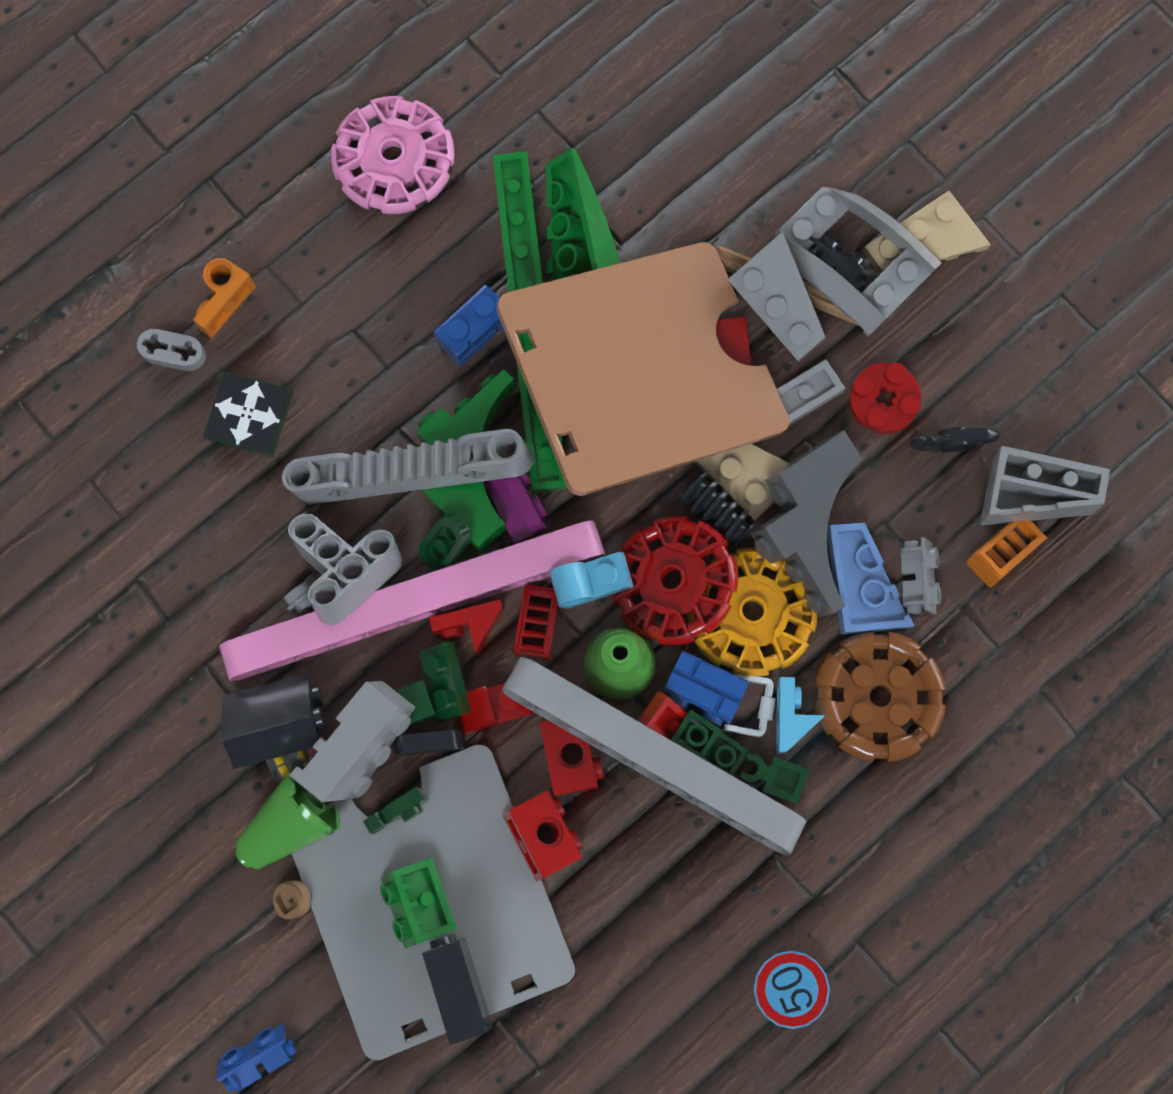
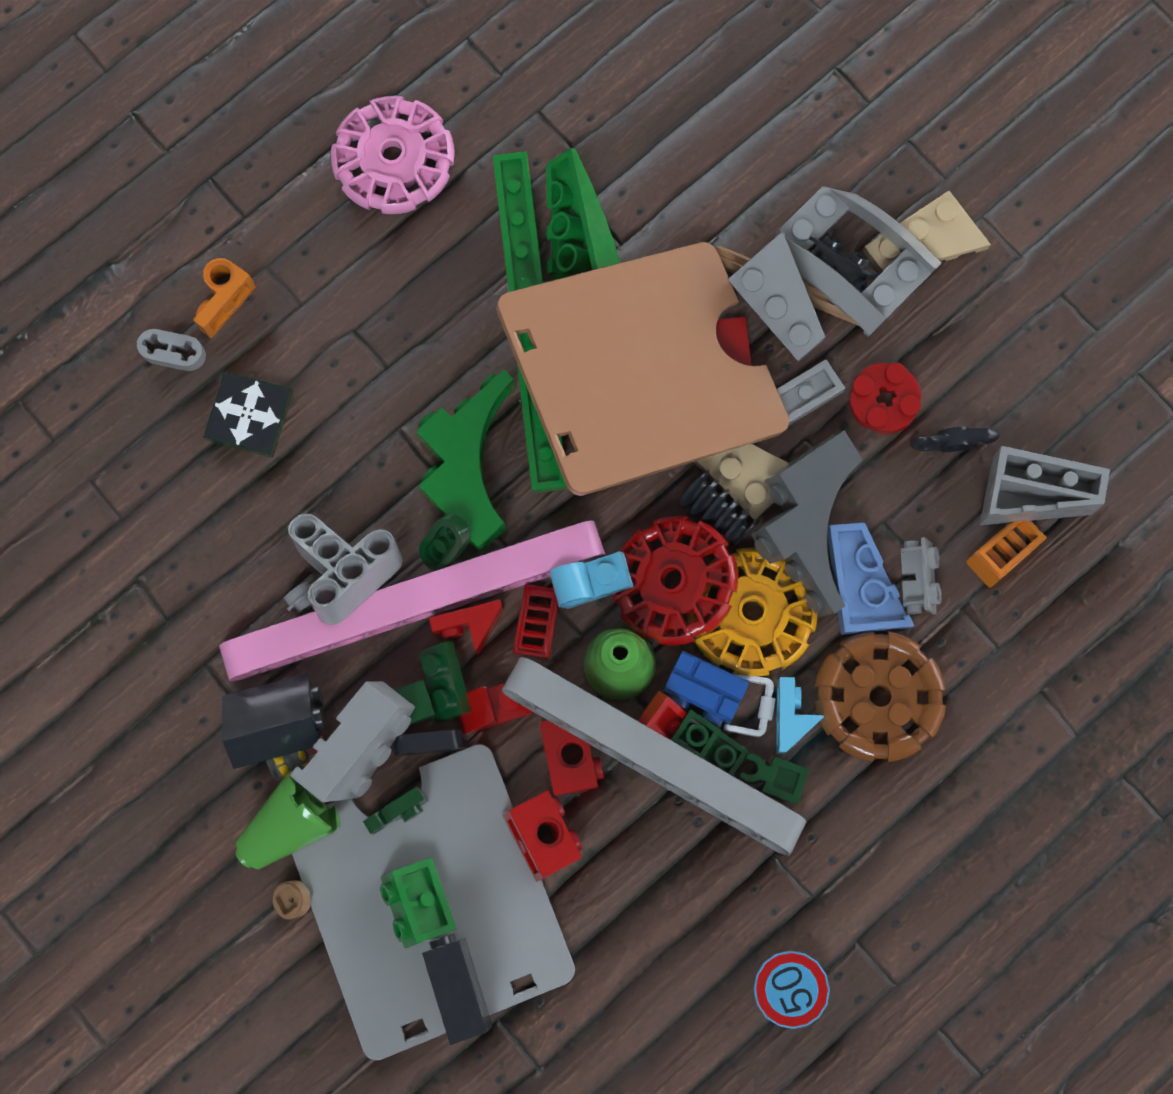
(239, 1067): blue hinge -> none
(464, 461): light grey gear -> none
(470, 327): blue brick -> none
(516, 507): magenta bracket -> none

